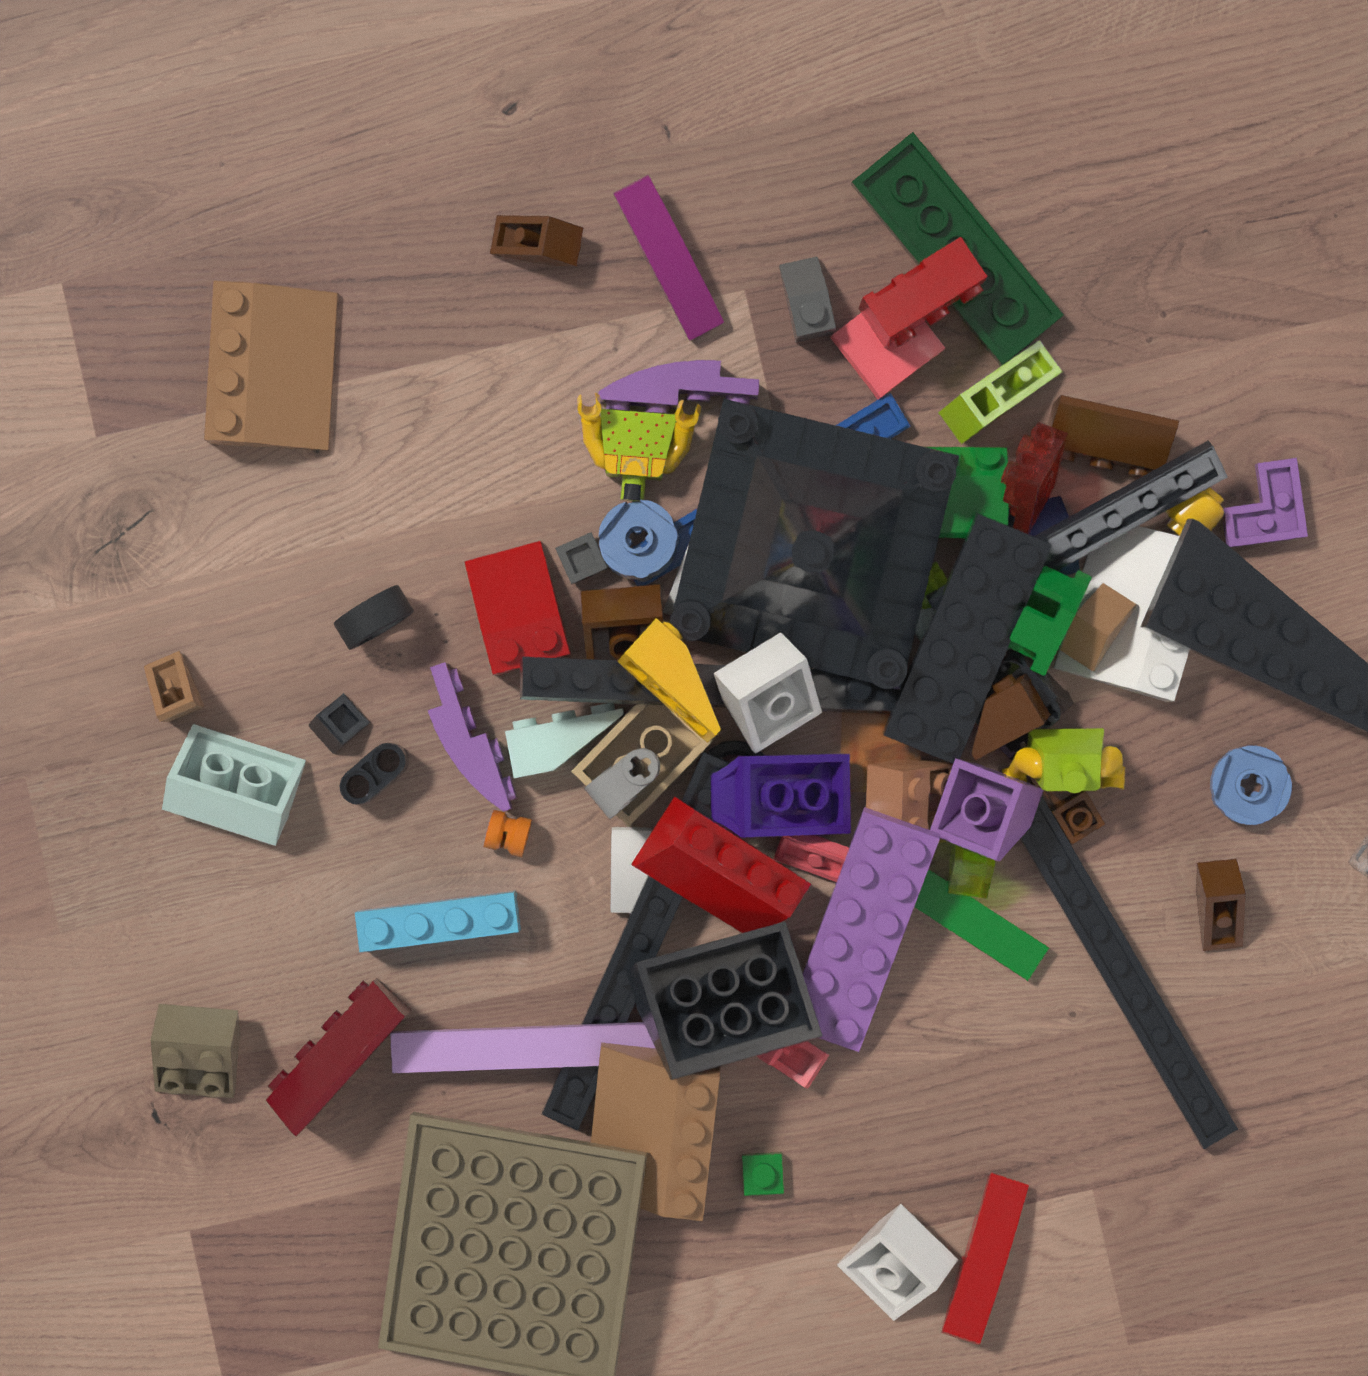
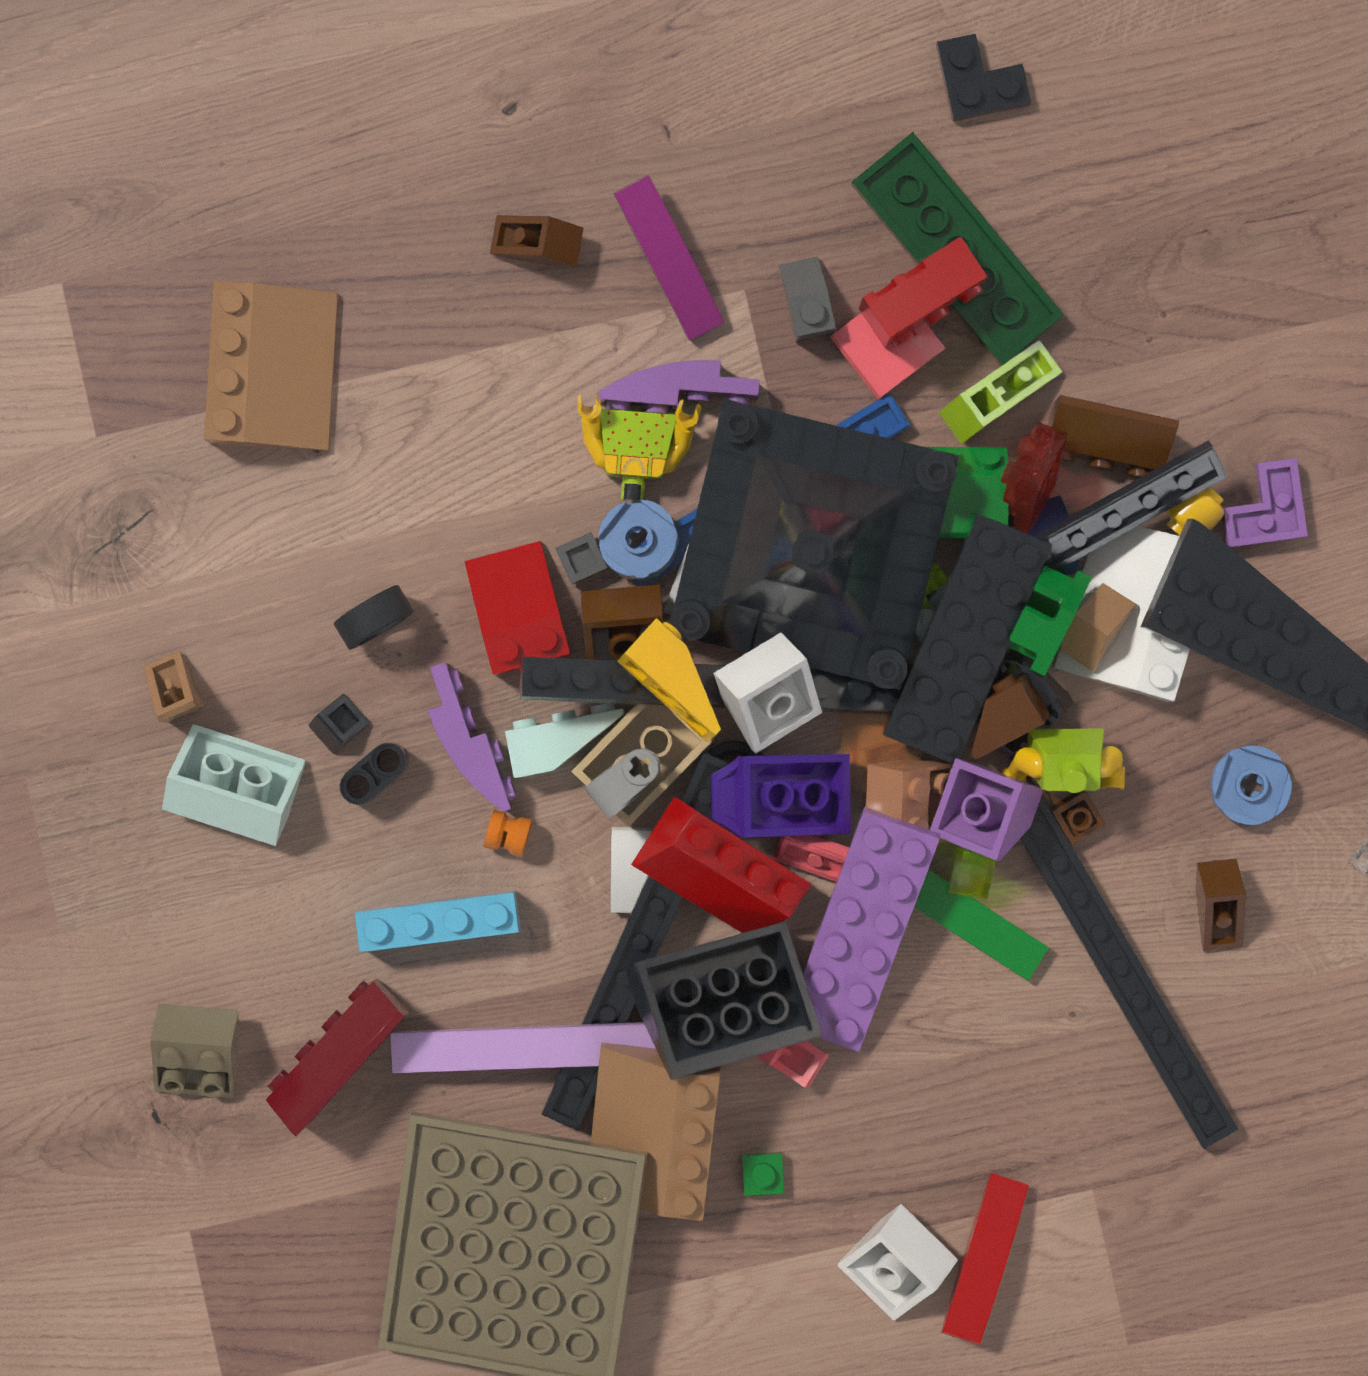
(971, 89): none -> black plate

